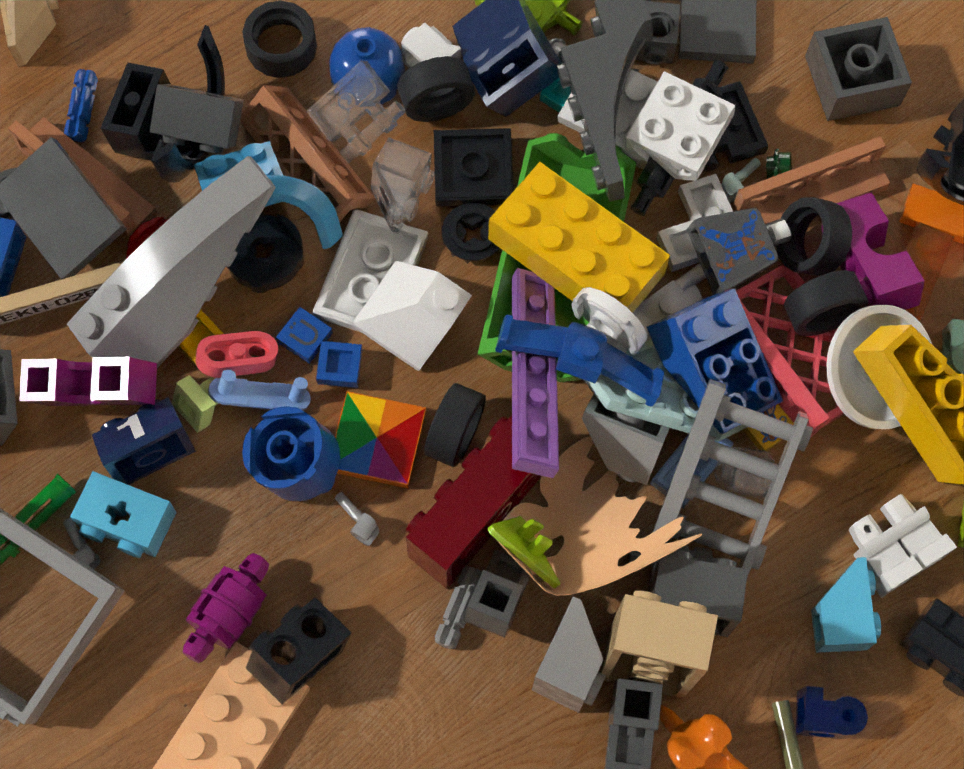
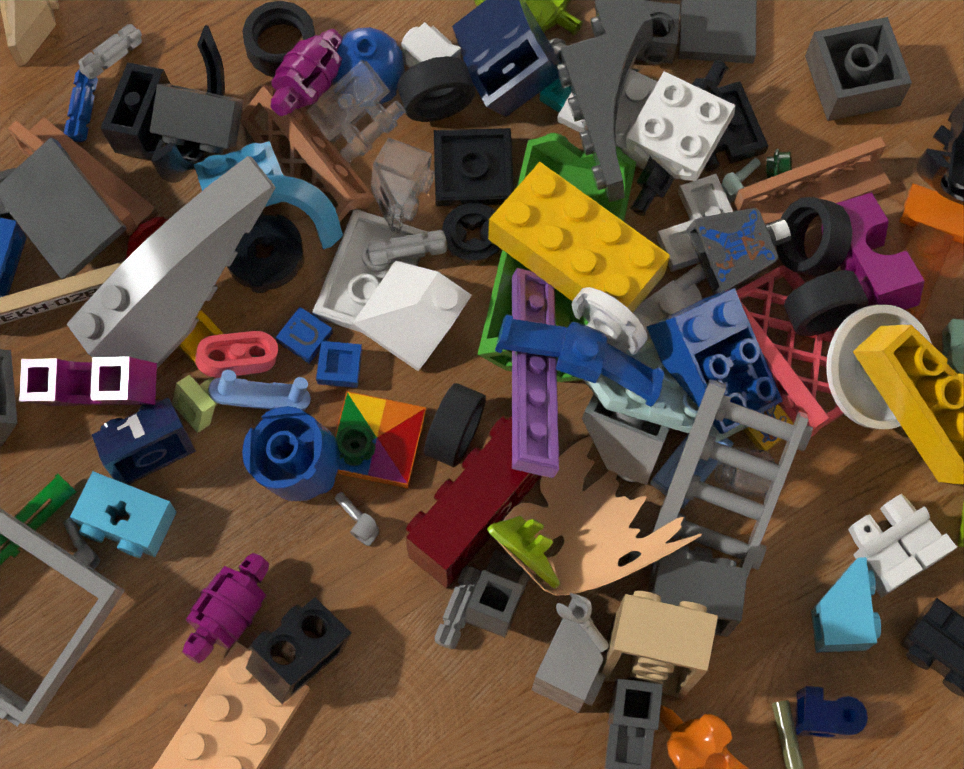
(110, 51): none -> light grey axle
(306, 72): none -> magenta piece
(359, 435): none -> dark green plate
(407, 247): none -> light grey axle
(582, 616): none -> light grey hand

